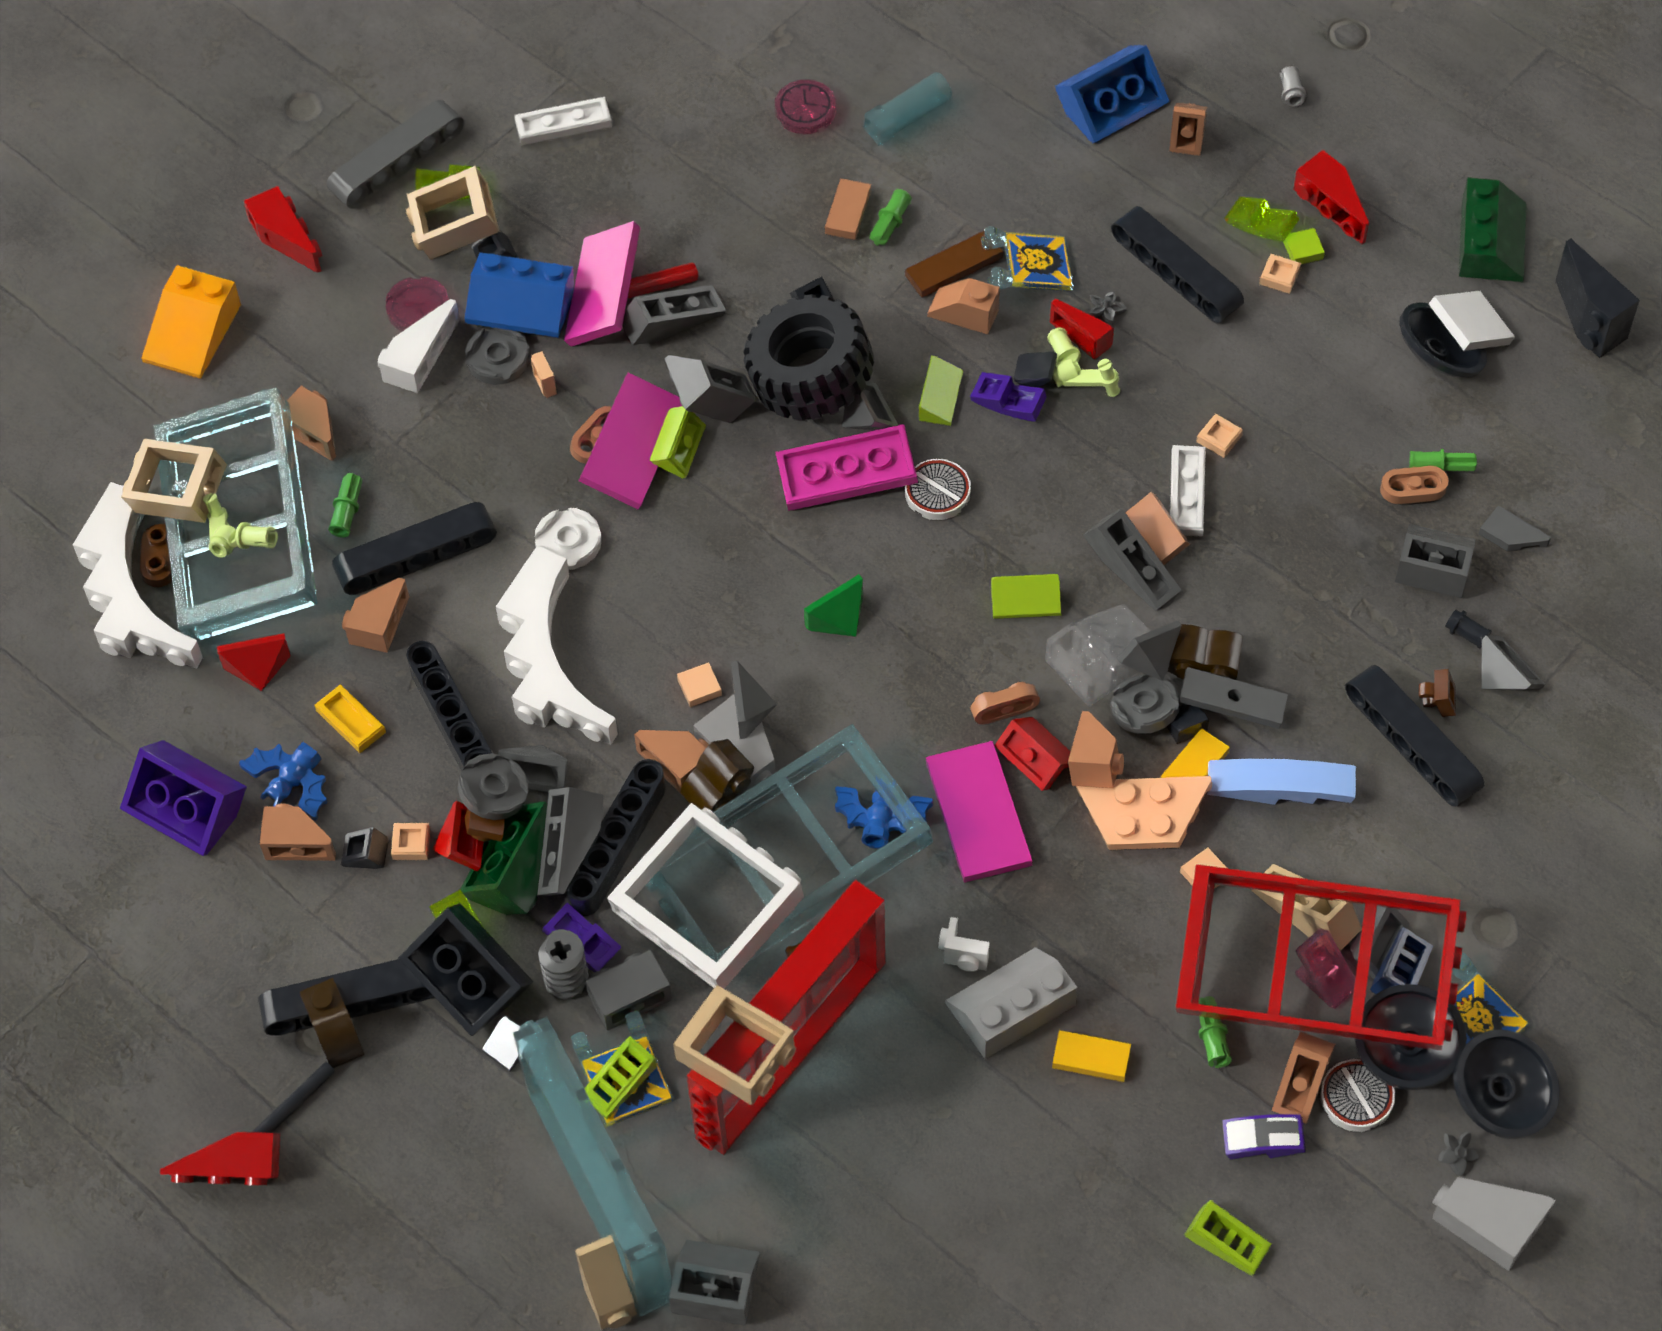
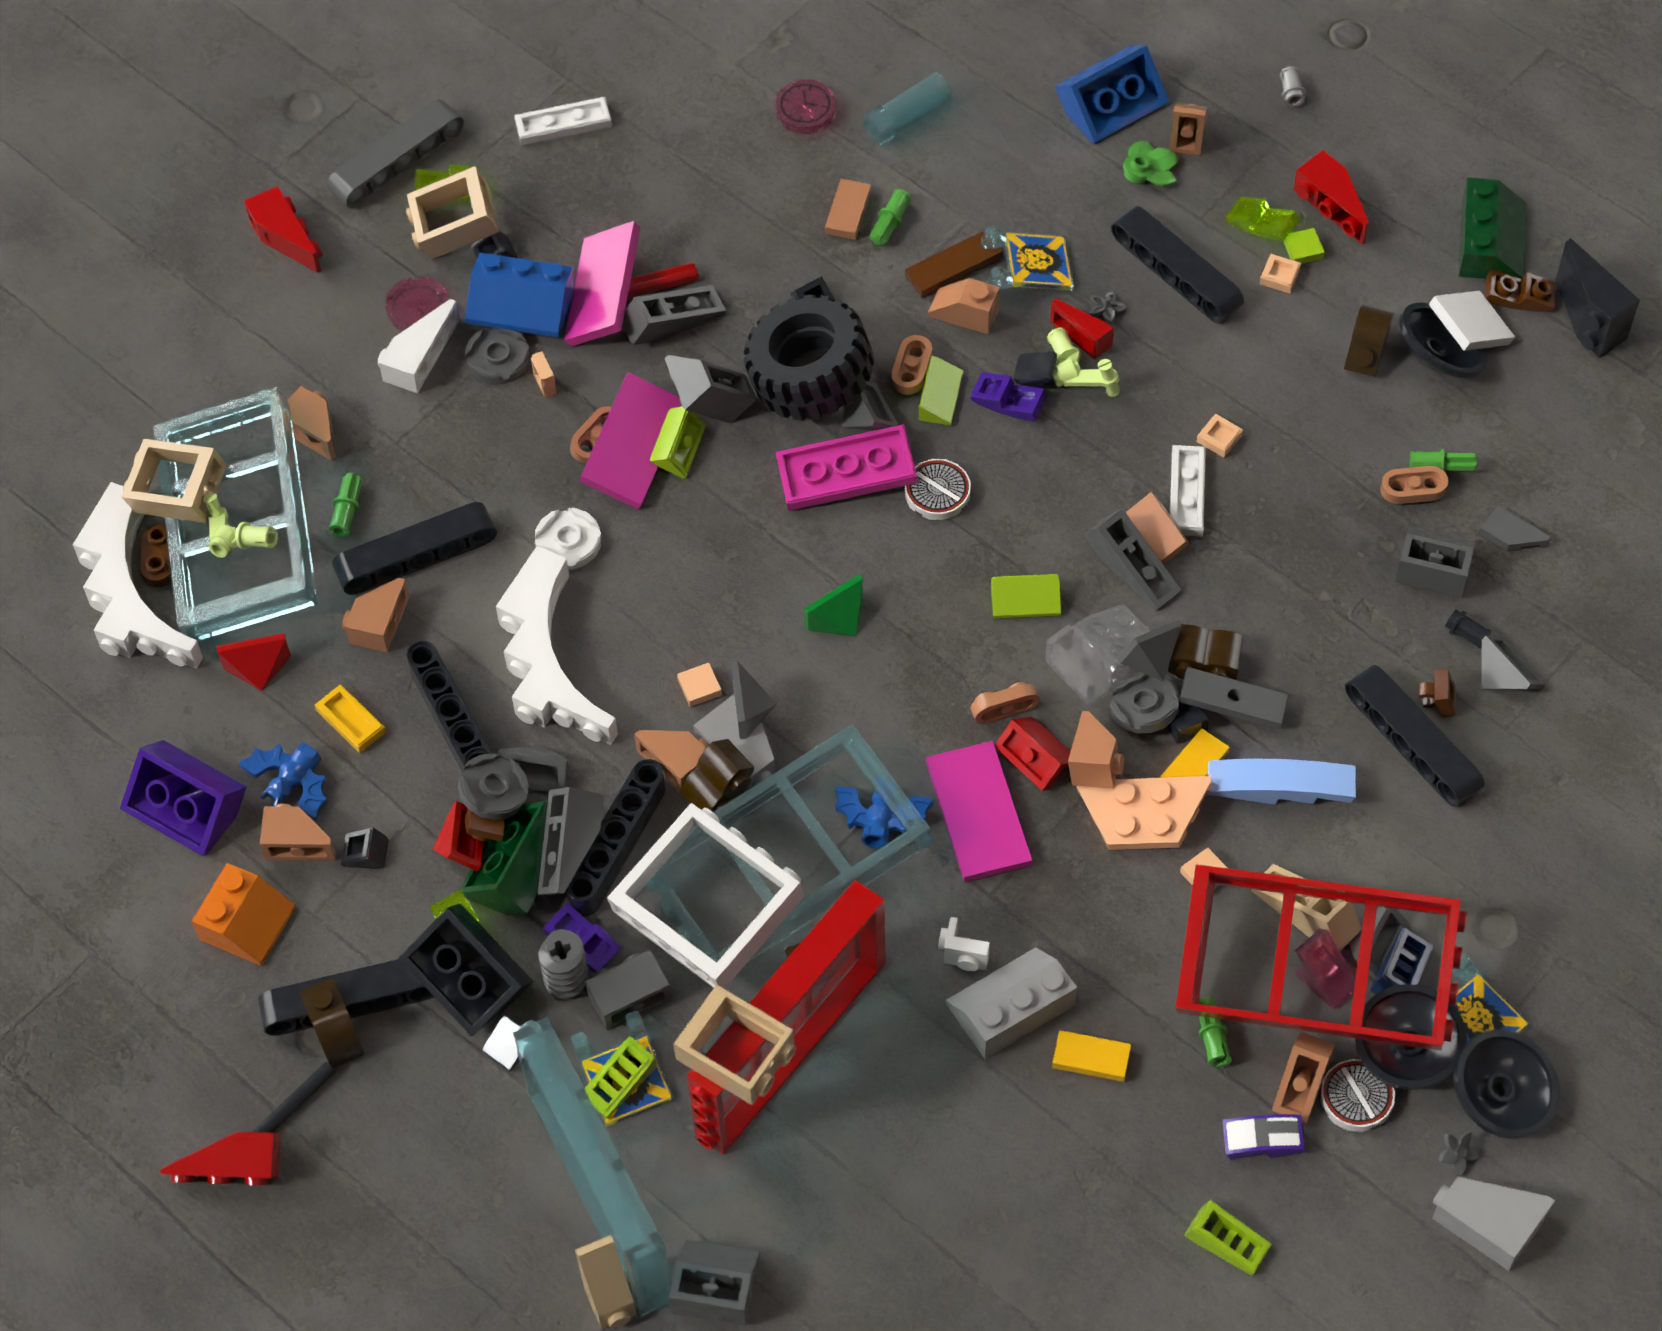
(190, 321): light orange slope -> none
(242, 915): none -> orange slope
(410, 841): light nougat tile -> none
(911, 367): none -> nougat plate
(1150, 164): none -> bright green plate
(1368, 340): none -> dark brown brick
(1527, 294): none -> reddish brown slope

